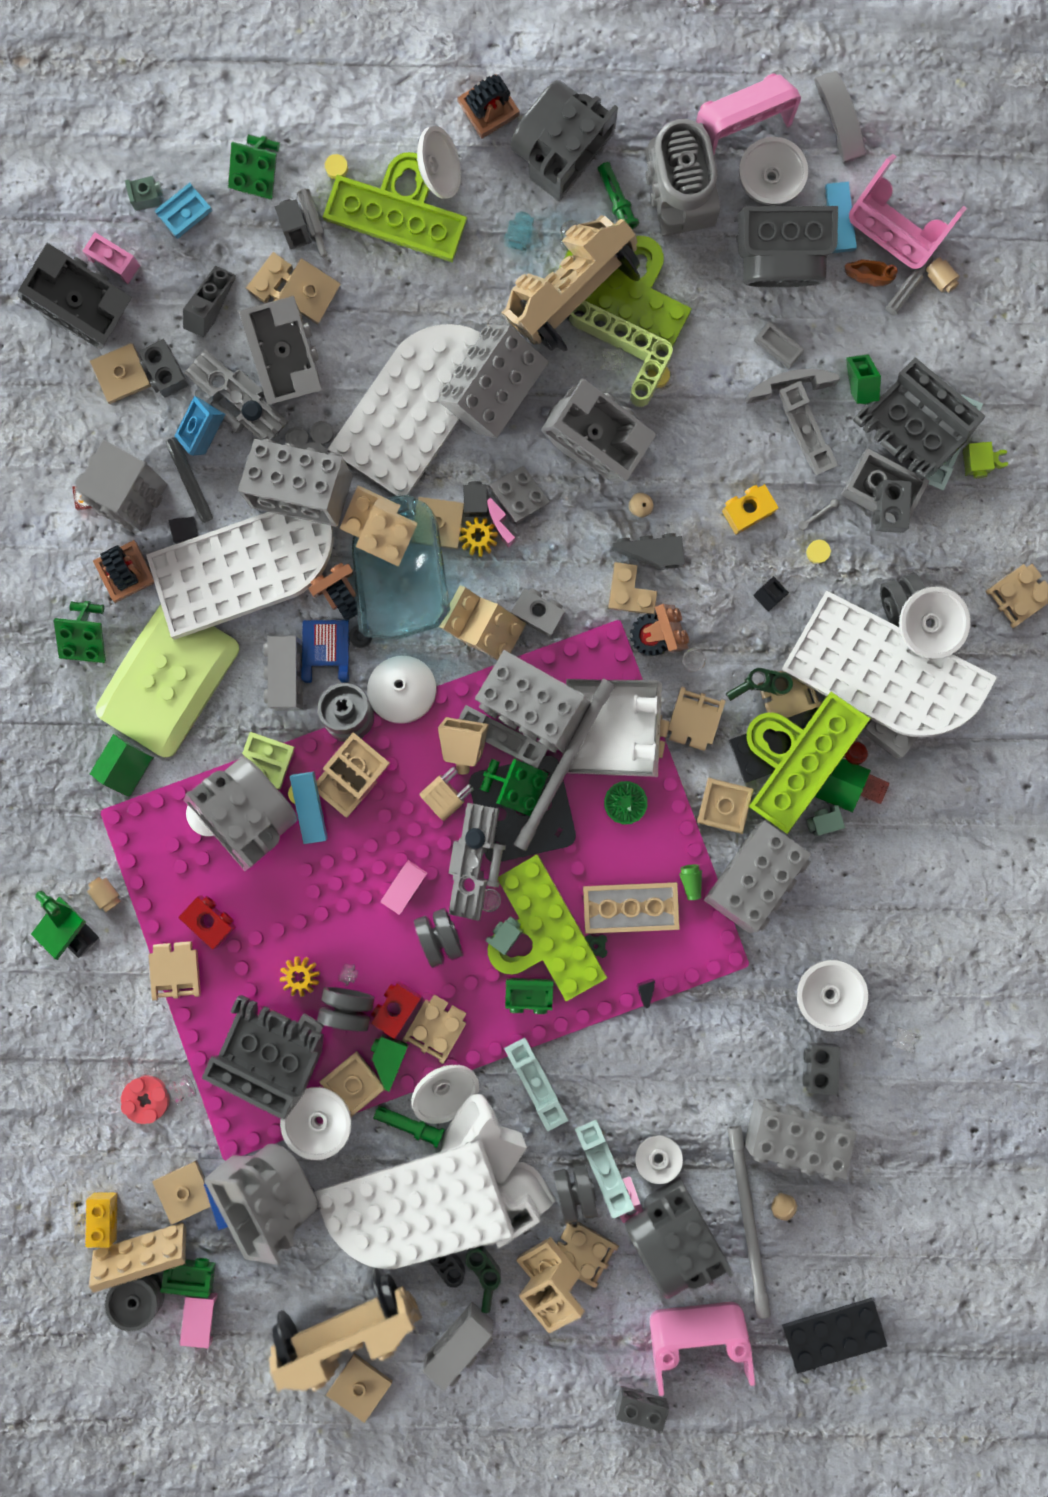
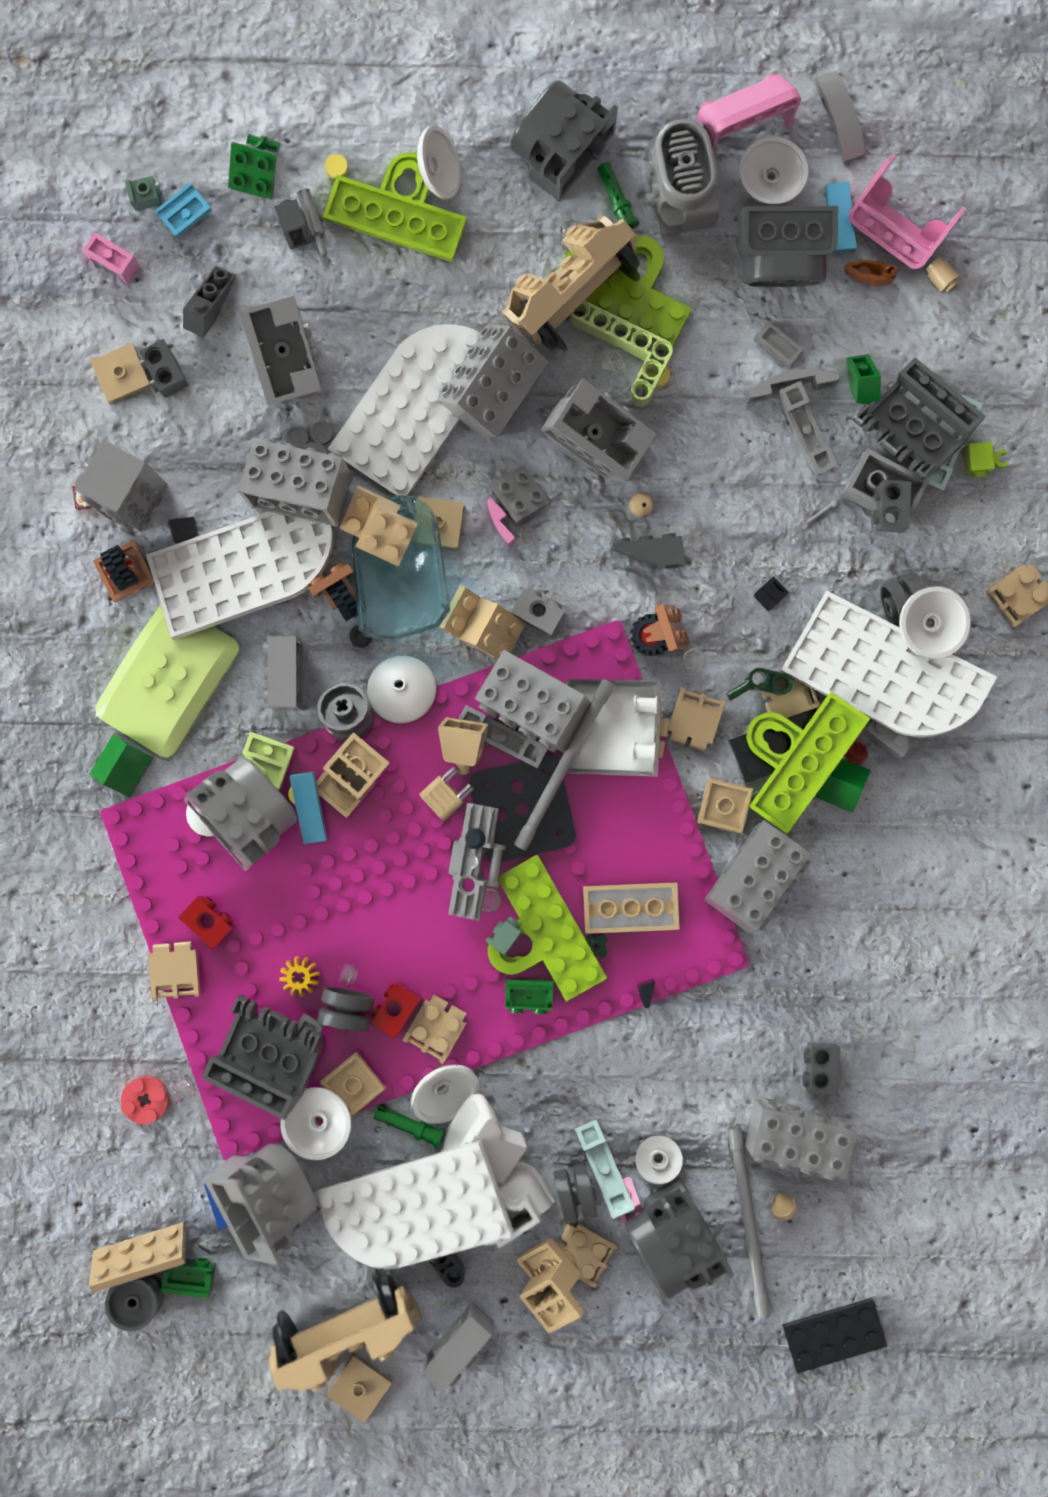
(57, 926): green plate -> none
(58, 280): dark grey brick -> none
(79, 637): green plate -> none
(83, 941): black slope -> none
(101, 1219): yellow brick -> none
(103, 894): tan brick -> none
(182, 1192): tan plate -> none
(189, 479): dark grey axle -> none
(198, 1321): bright pink panel -> none
(199, 426): dark azure slope -> none
(241, 392): light grey piece -> none
(269, 278): tan plate -> none
(311, 290): tan plate -> none
(325, 645): blue flag -> none
(388, 1058): green slope -> none
(403, 887): bright pink slope -> none
(441, 936): dark grey wheel -> none
(471, 533): yellow gear -> none
(475, 499): dark grey brick -> none
(482, 1267): dark green beam -> none
(489, 105): plate -> none
(519, 232): clear light blue brick -> none
(520, 787): green plate -> none
(536, 1084): light aqua slope -> none
(625, 595): tan plate -> none
(625, 802): green wheel -> none
(641, 1409): dark grey brick -> none
(692, 881): bright green cone -> none
(699, 1327): bright pink windscreen -> none
(739, 518): yellow brick -> none
(818, 551): light yellow tile -> none
(825, 821): sand green brick -> none
(848, 996): white dish -> none
(875, 789): clear red tile -> none
(907, 289): light grey axle -> none

